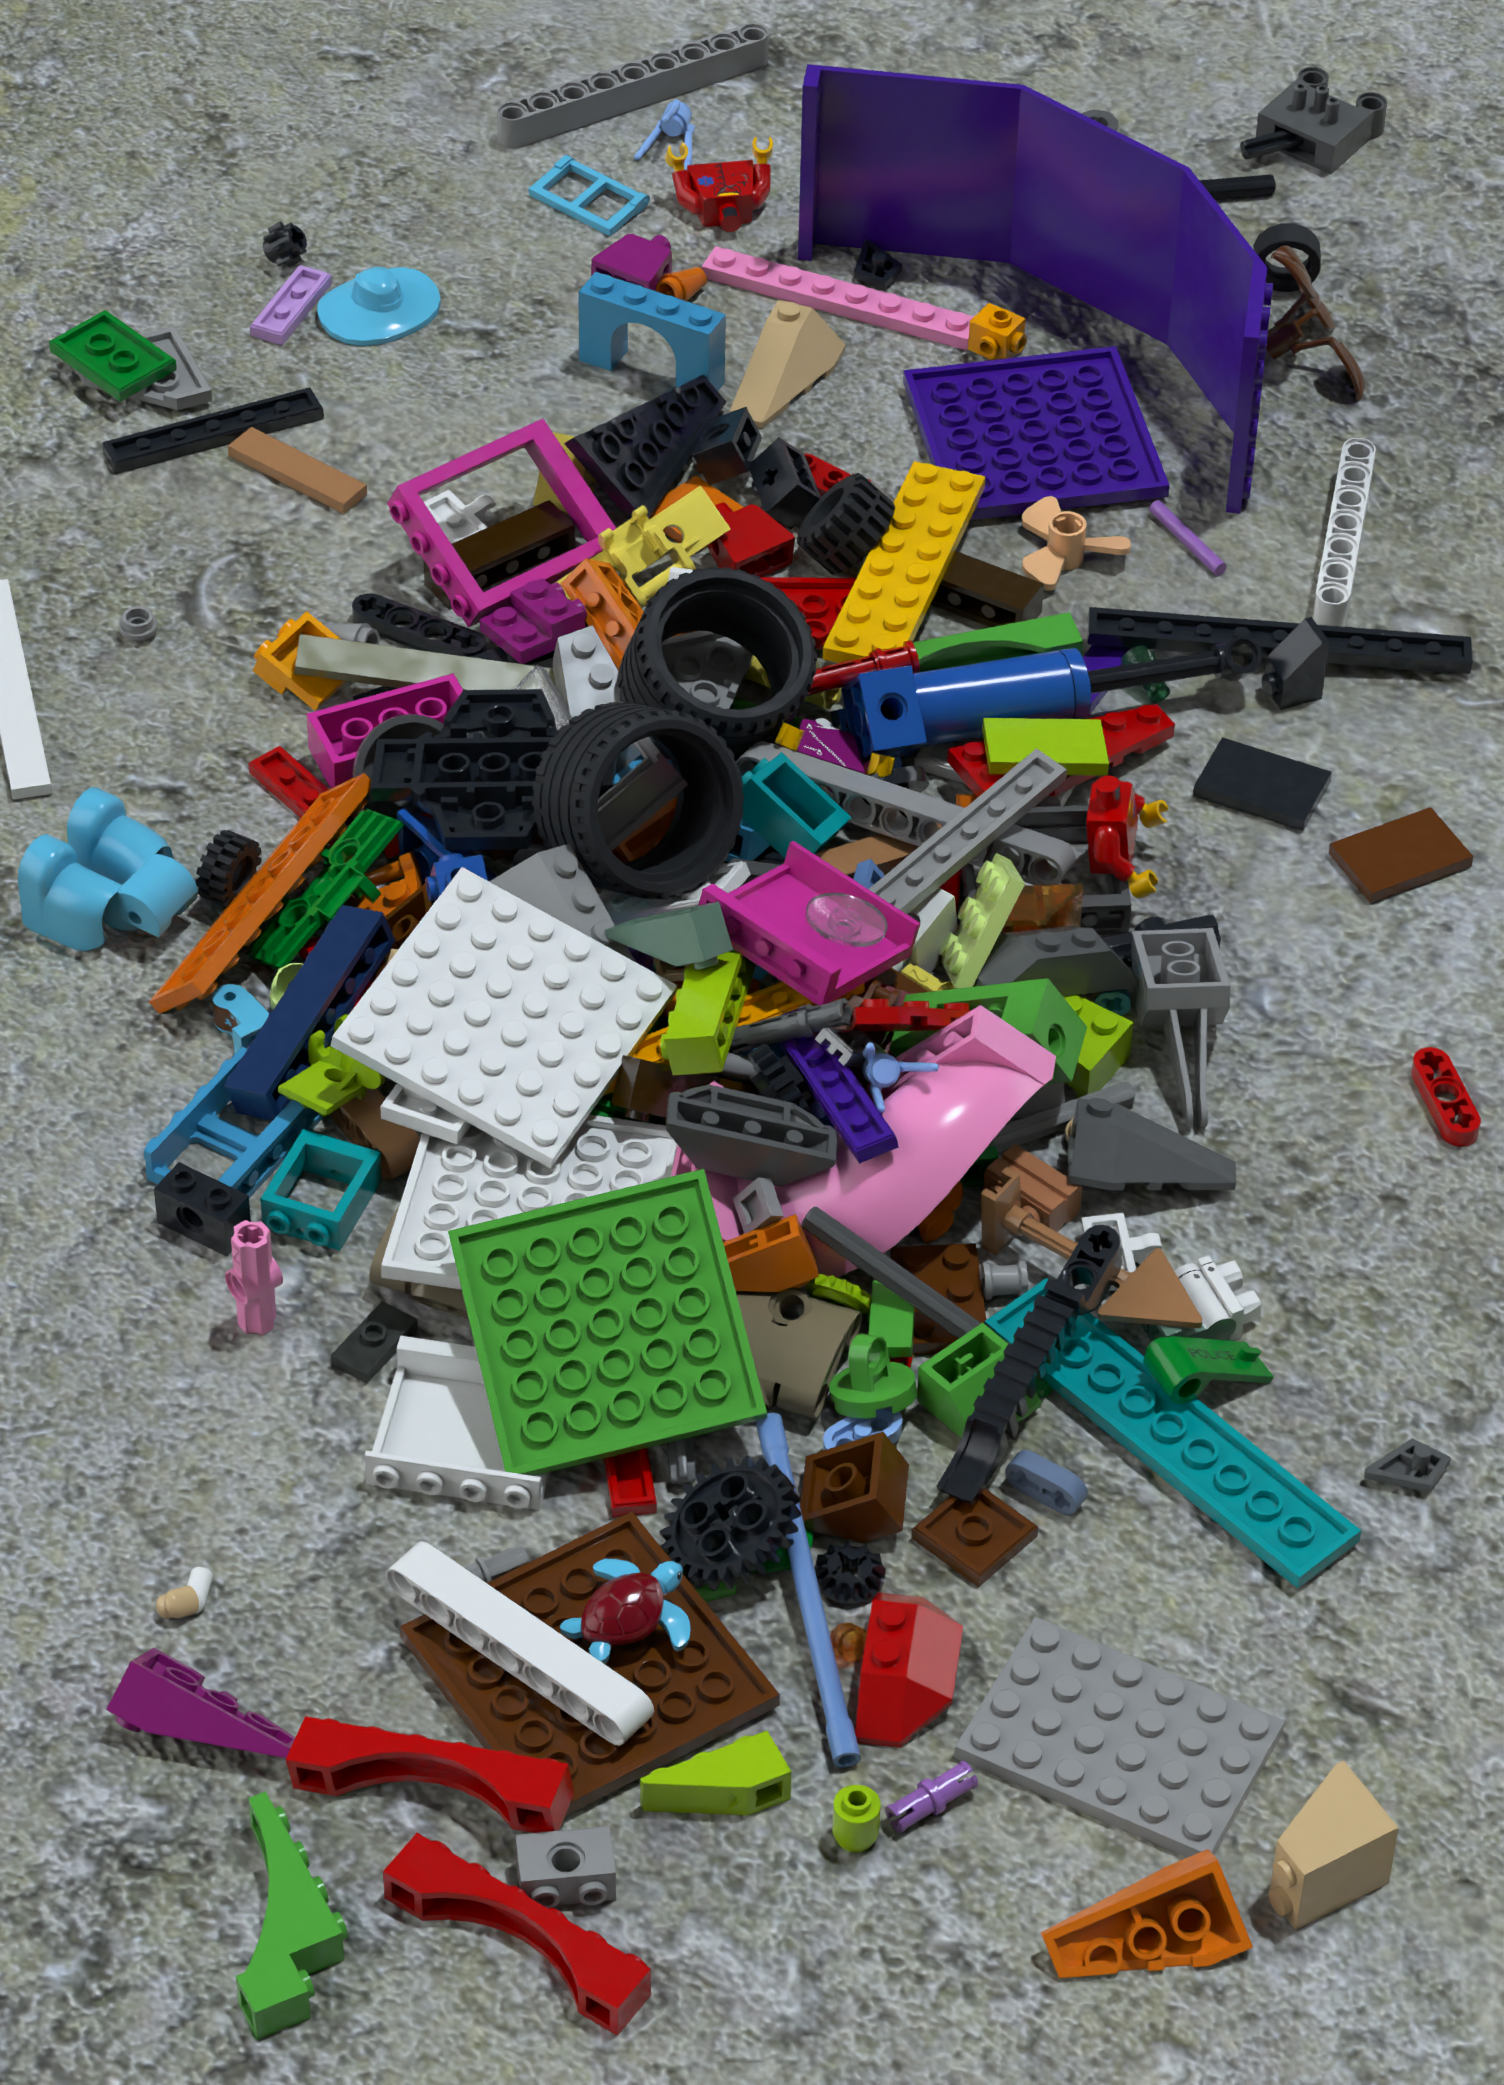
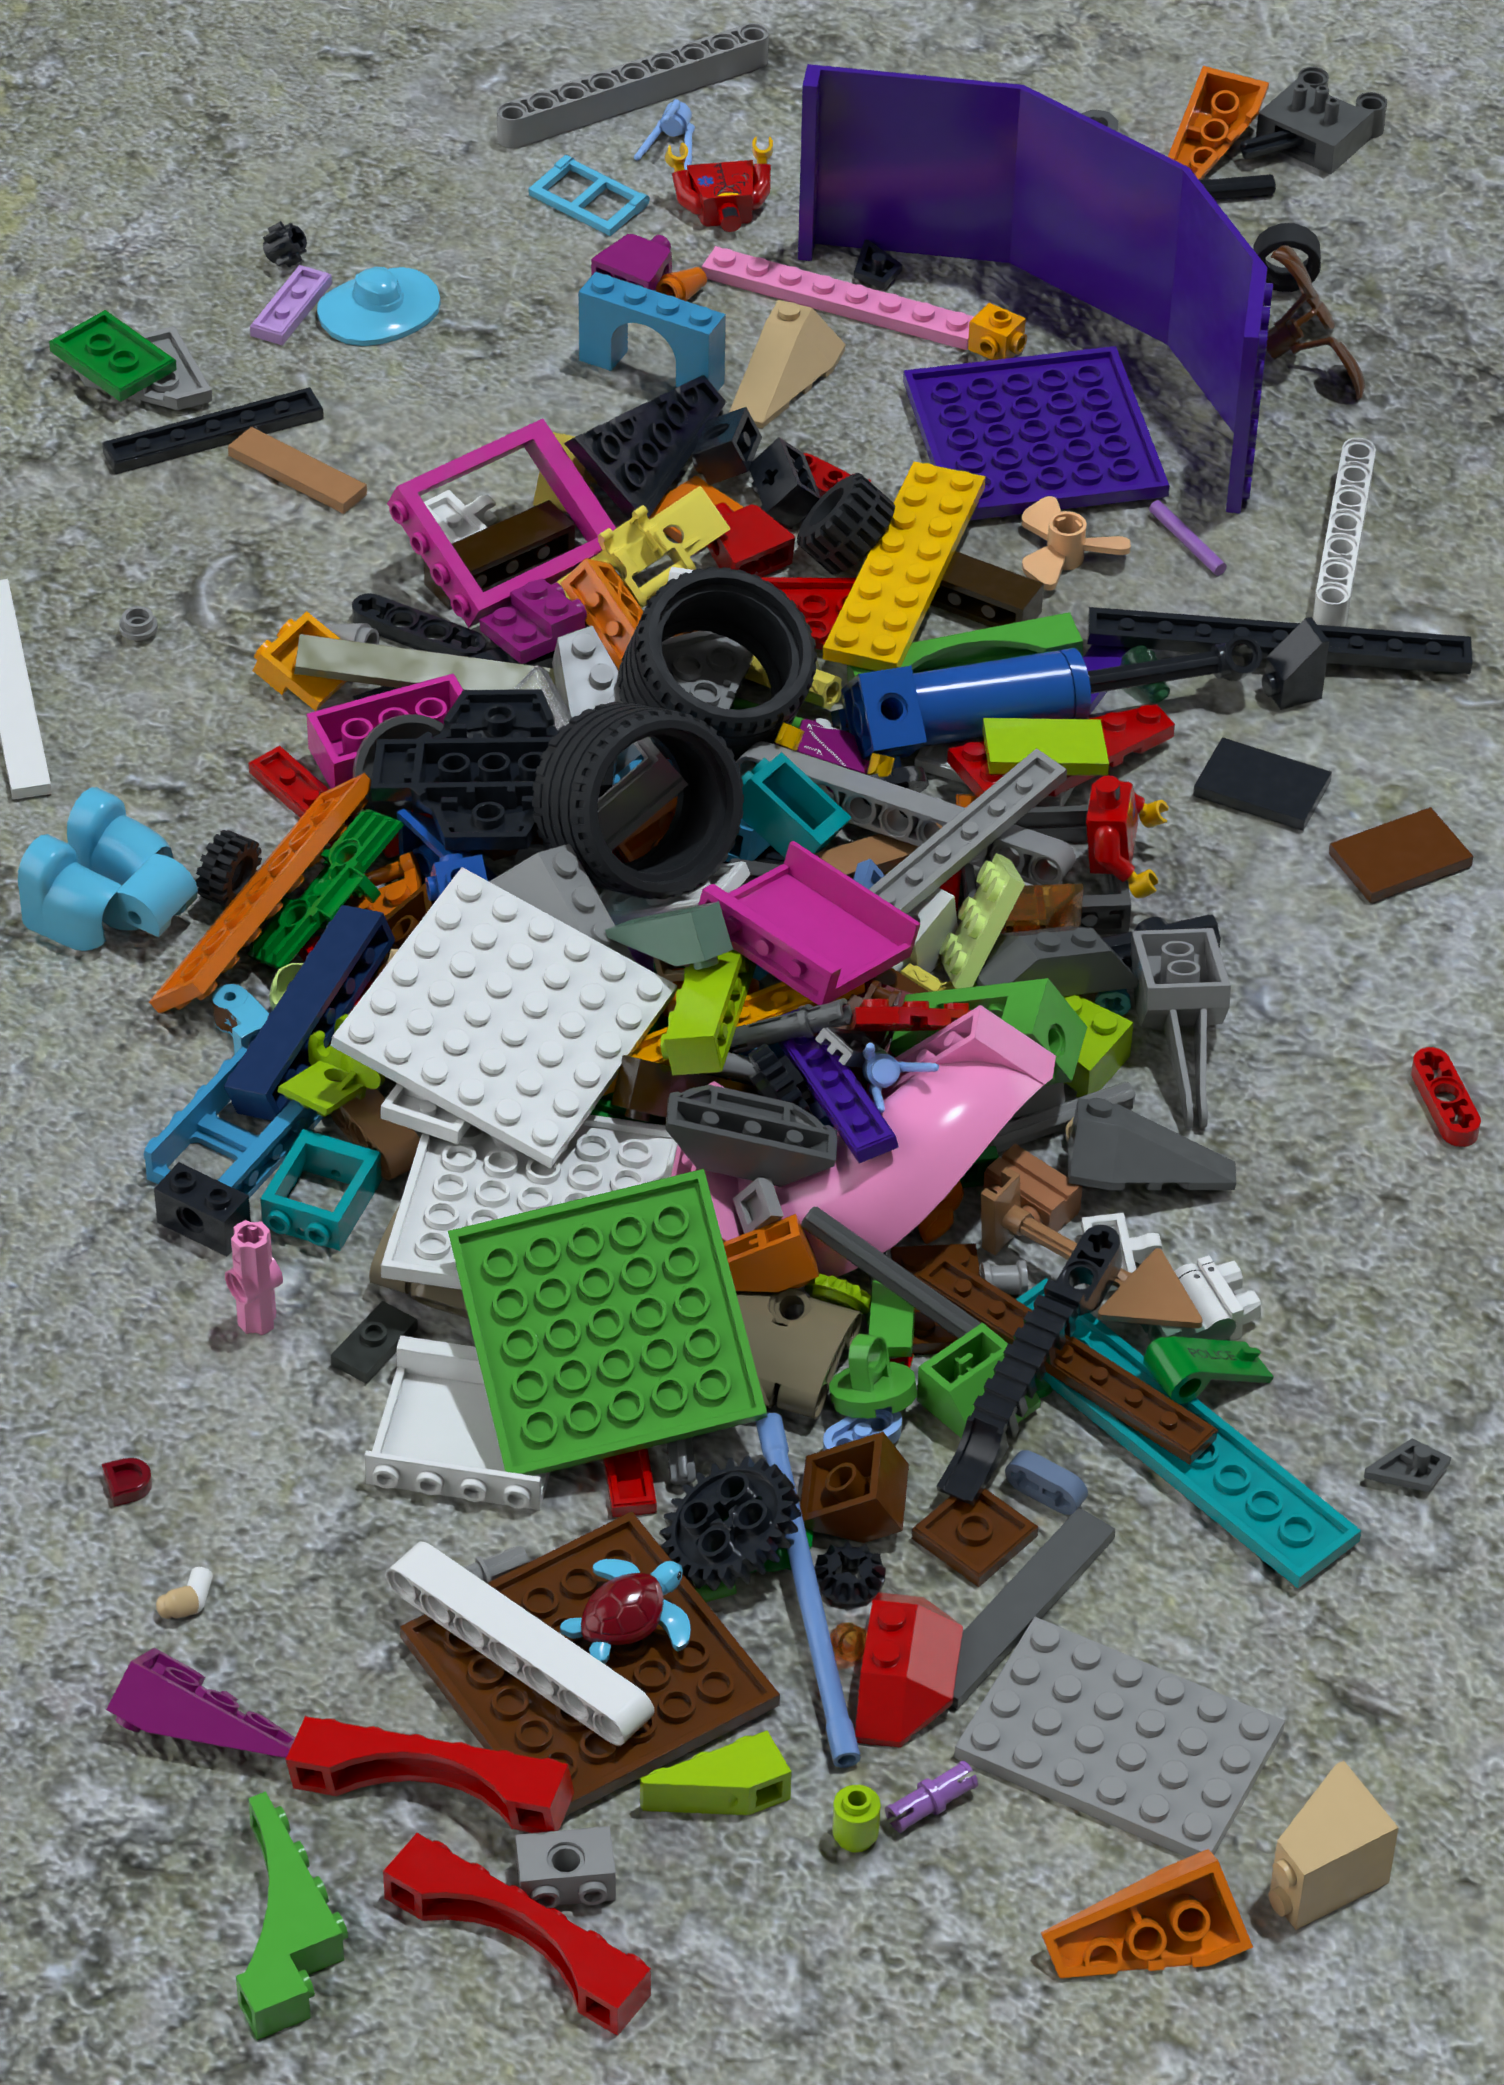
(127, 1480): none -> dark red tile
(840, 674): red pin -> none
(846, 919): clear dish -> none
(1028, 1596): none -> dark grey tile
(1078, 1365): none -> reddish brown tile
(1215, 118): none -> orange wedge

